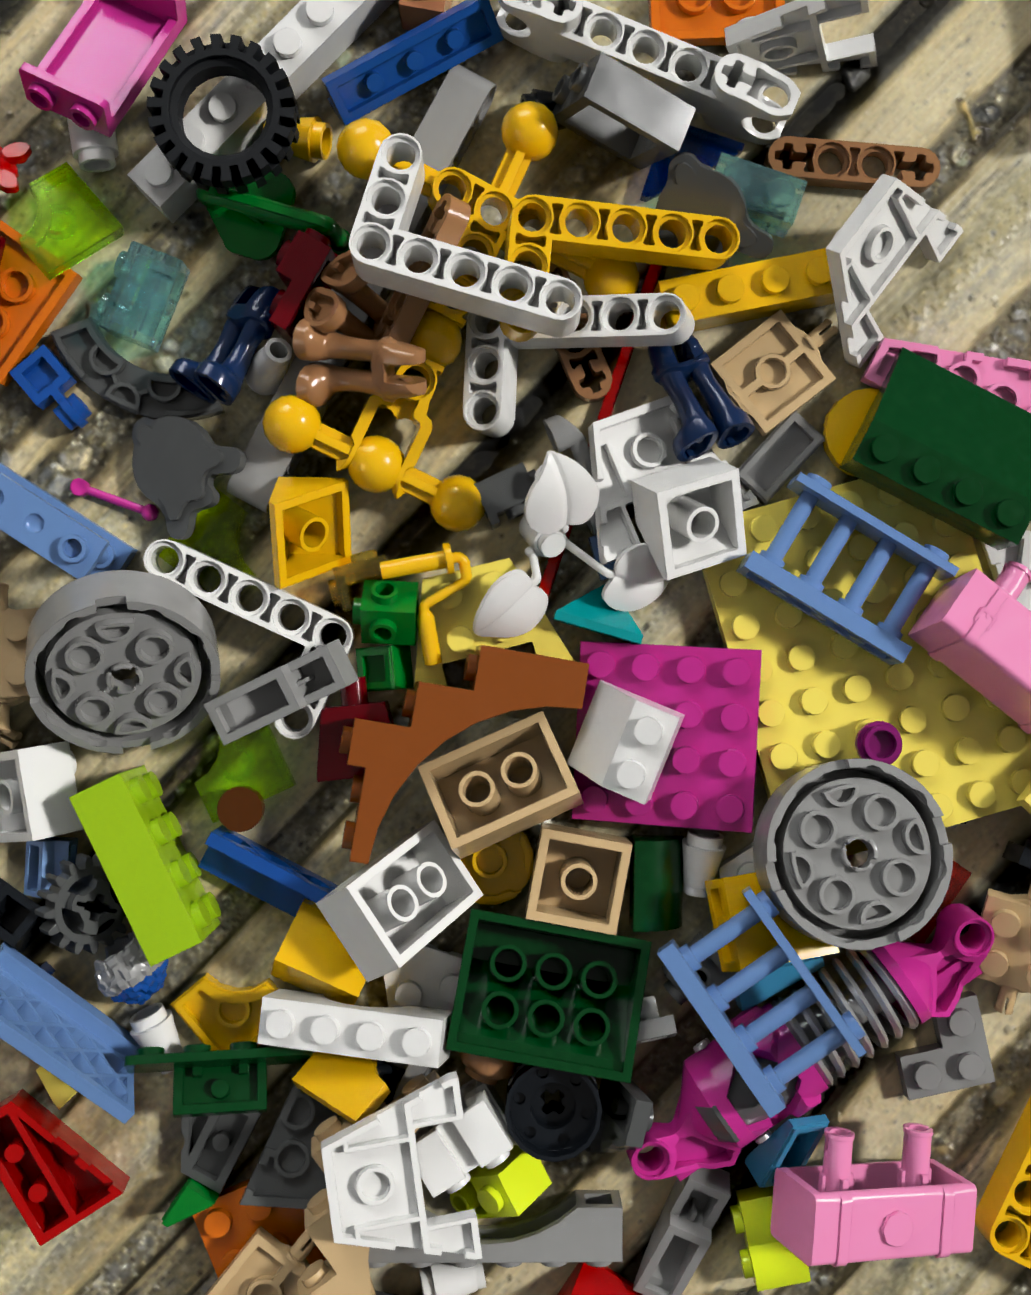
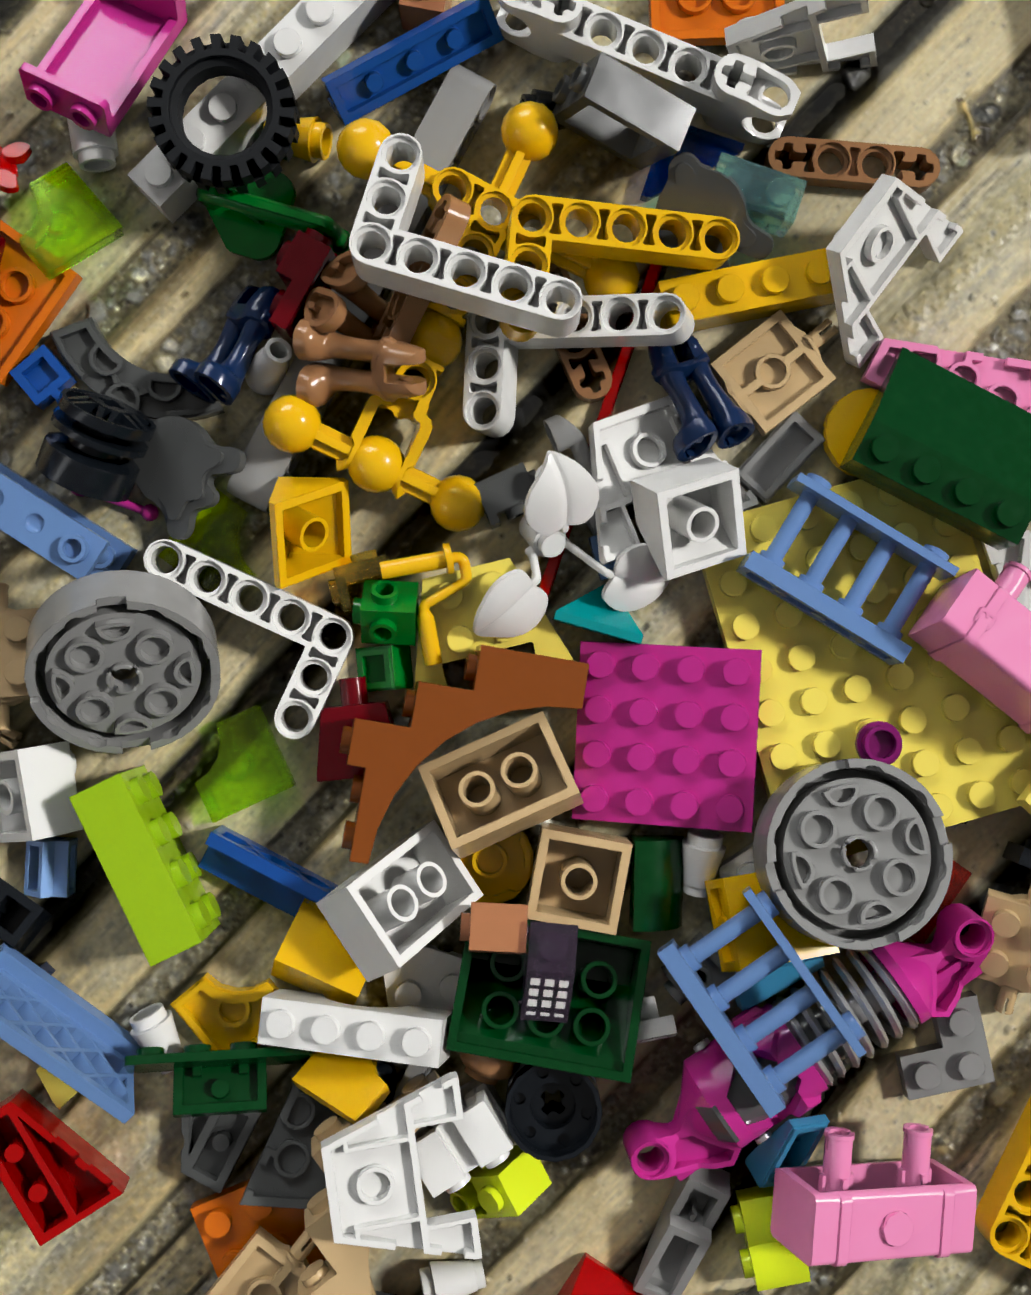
(85, 924): dark grey gear -> none
(95, 445): none -> black wheel
(127, 974): light grey piece -> none
(143, 296): clear light blue brick -> none
(189, 1201): green slope -> none
(240, 808): reddish brown tile -> none
(281, 692): light grey slope -> none
(495, 928): none -> nougat brick
(549, 971): none -> clear purple slope
(577, 1229): light grey arch -> none
(624, 1119): dark grey wing -> none
(625, 742): white slope -> none

